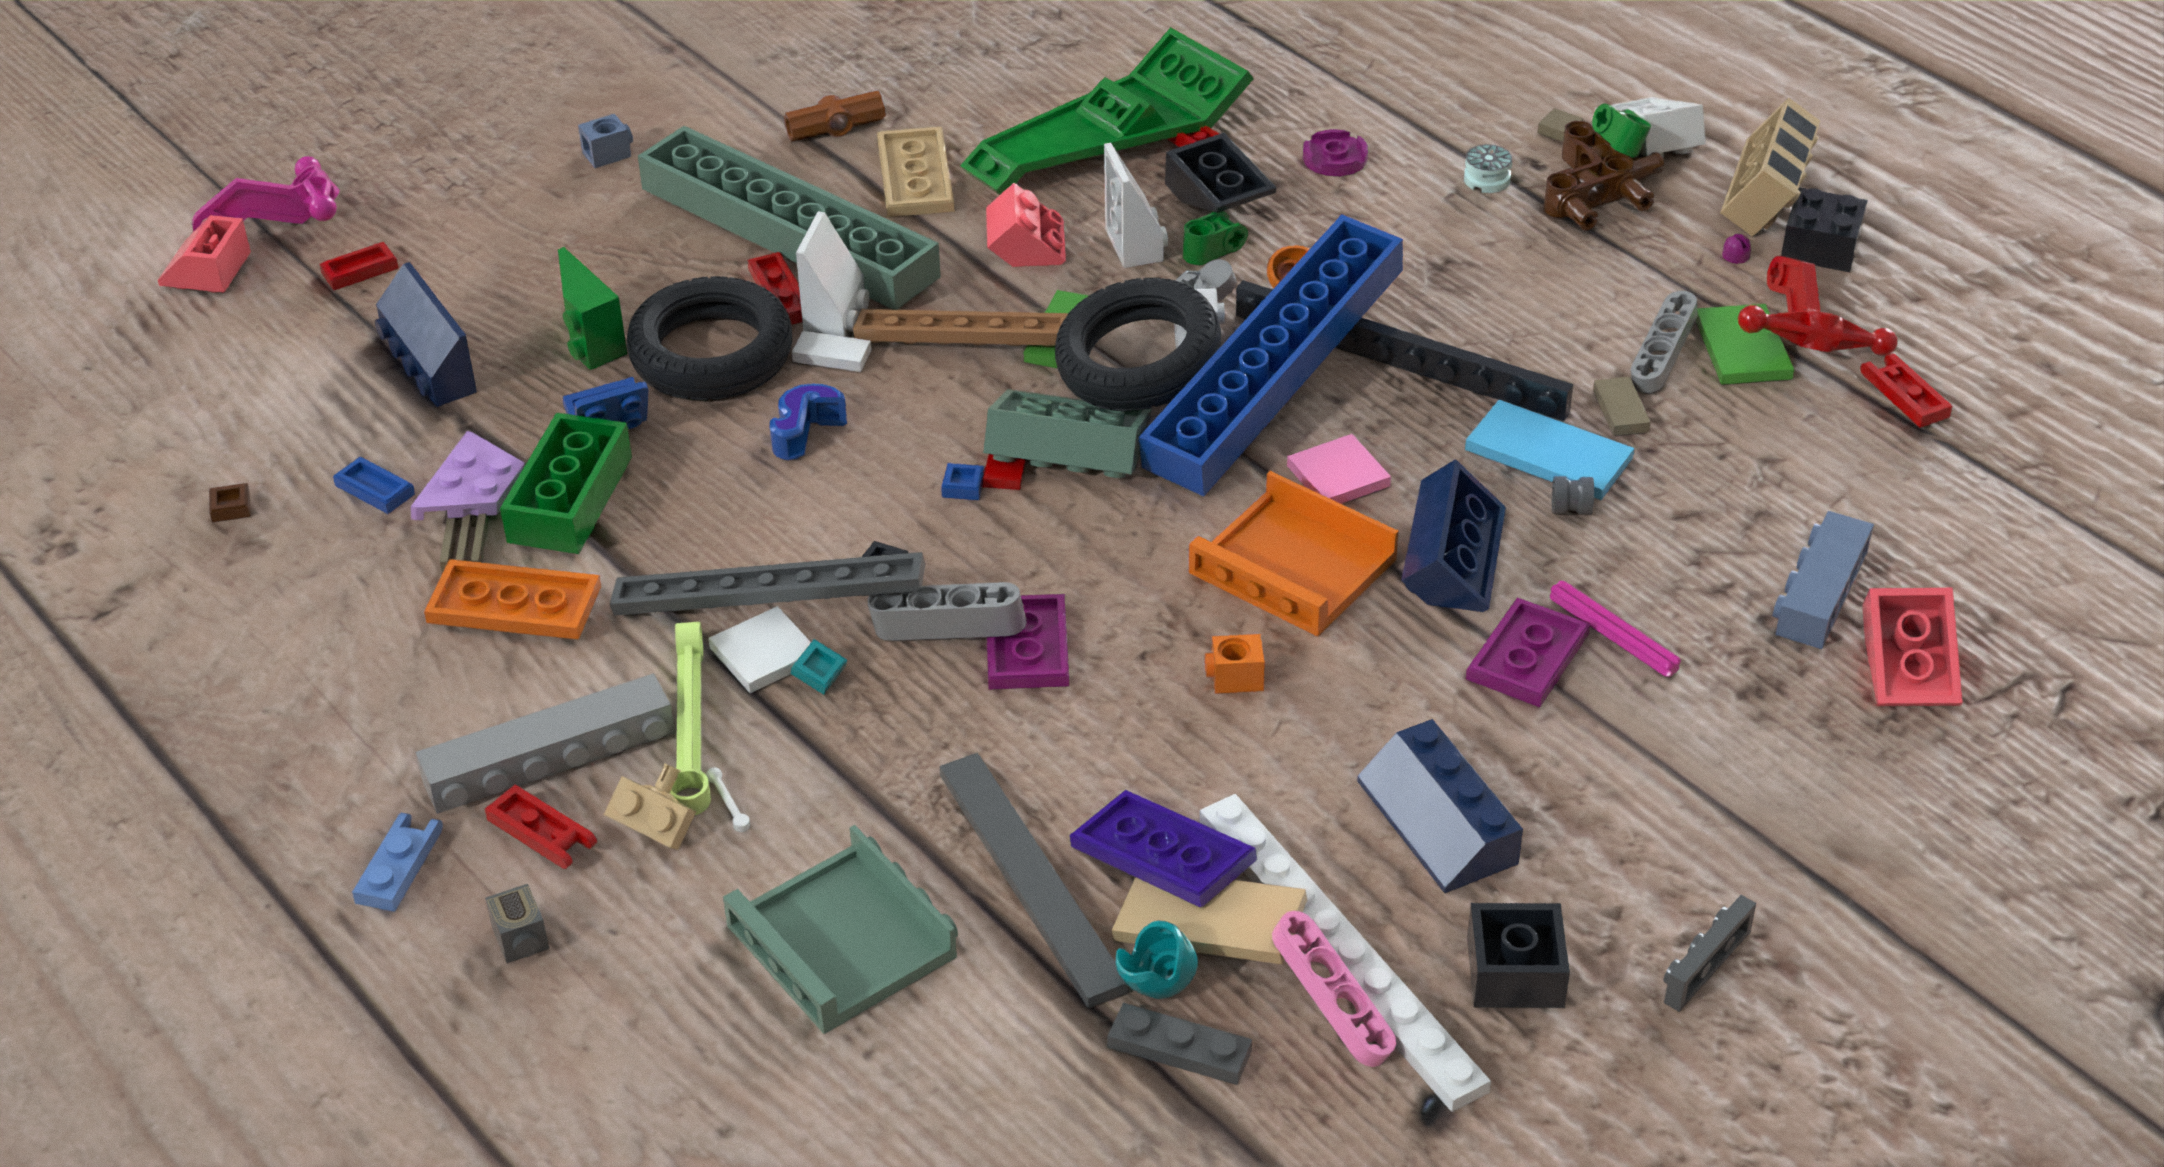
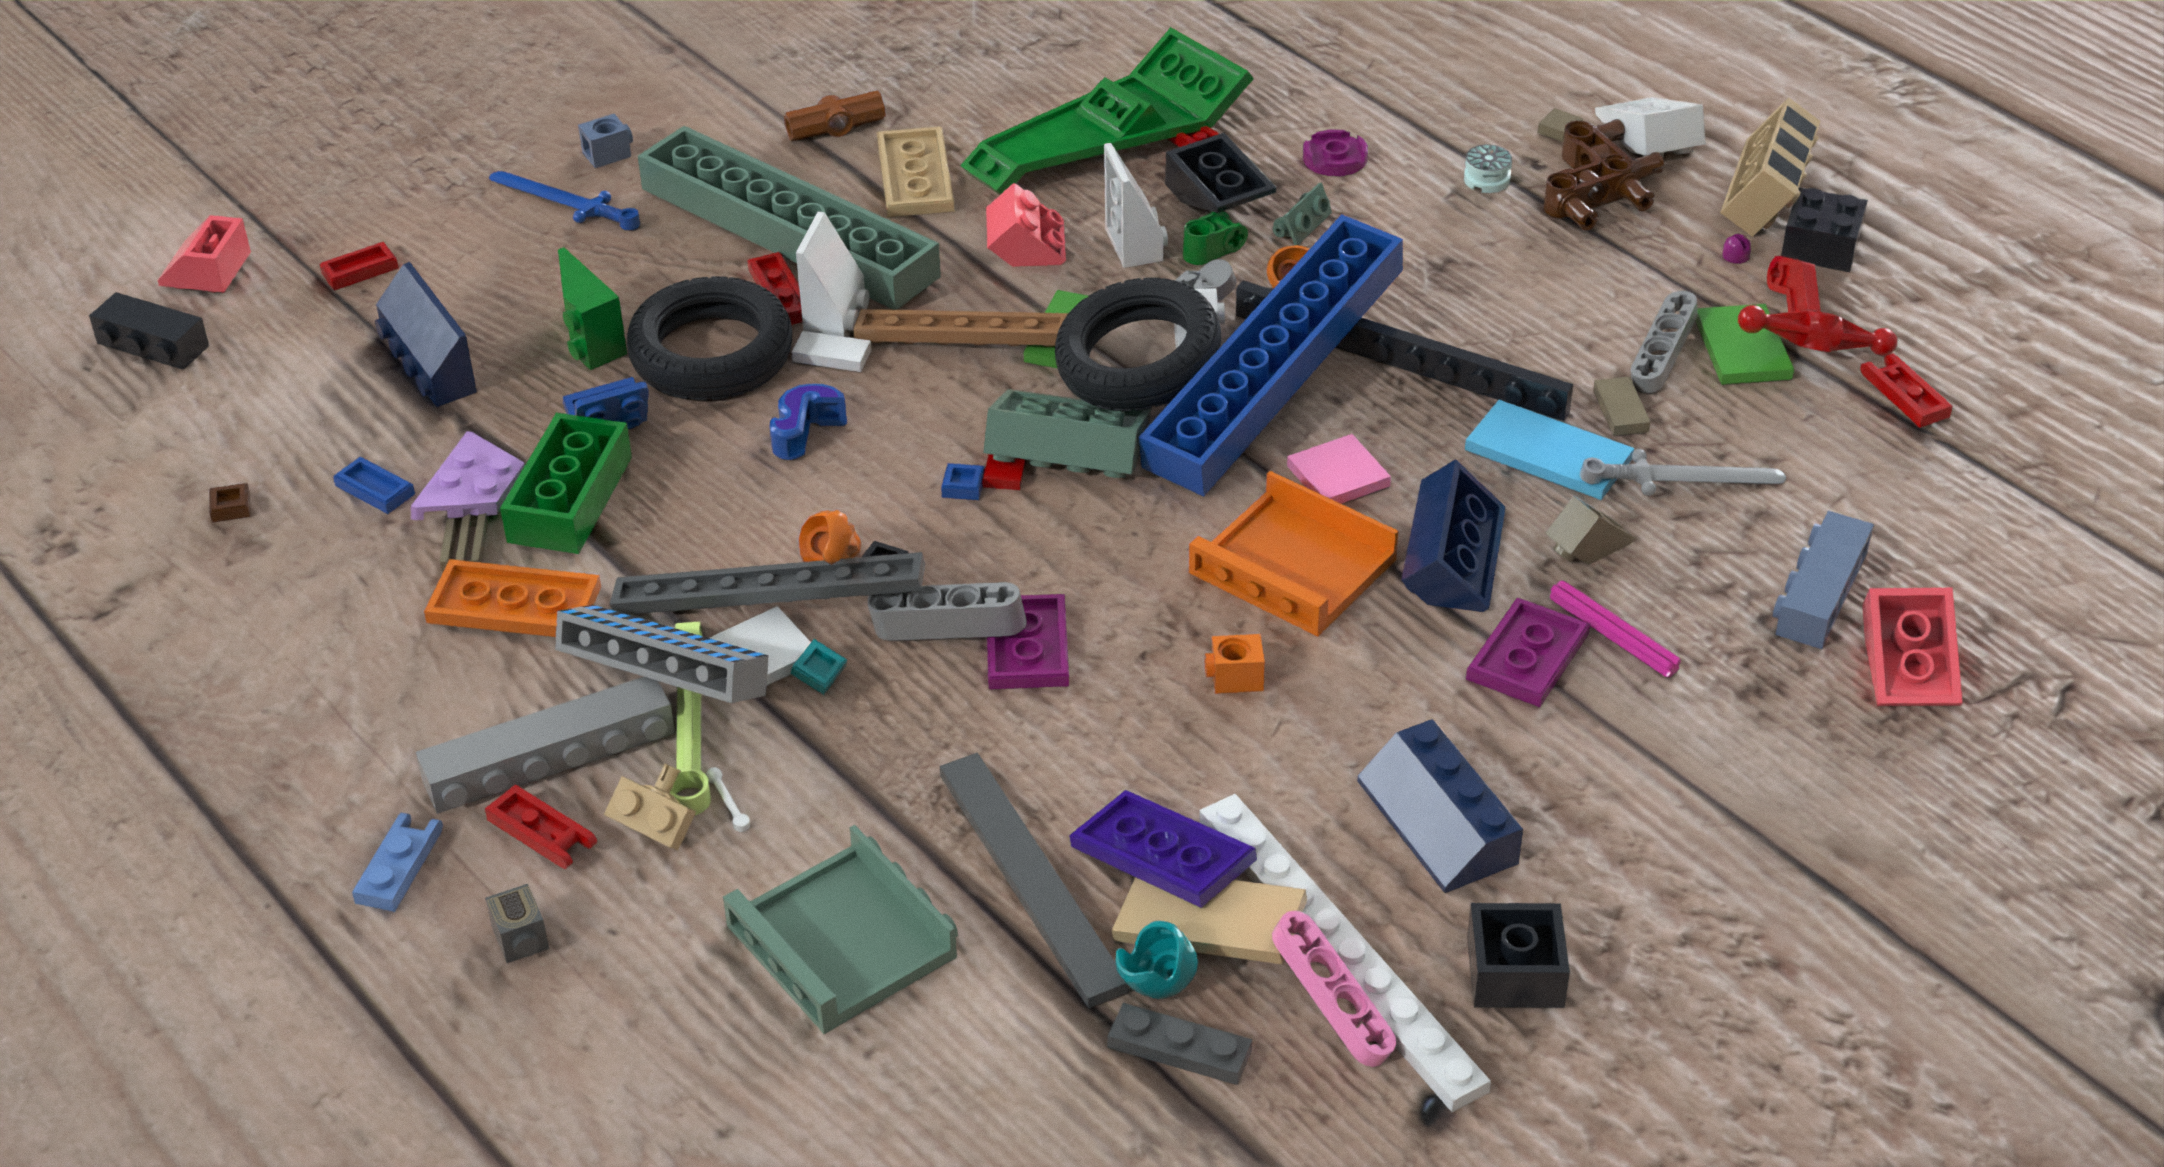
(149, 330): none -> black brick
(307, 196): dark pink piece -> none
(597, 206): none -> blue sword
(662, 653): none -> light grey brick
(828, 538): none -> orange hair
(1304, 216): none -> sand green hinge
(1572, 495): dark grey wheel -> none
(1586, 533): none -> dark tan slope
(1595, 470): none -> light grey sword
(1621, 129): green piece -> none
(1708, 952): dark grey plate -> none

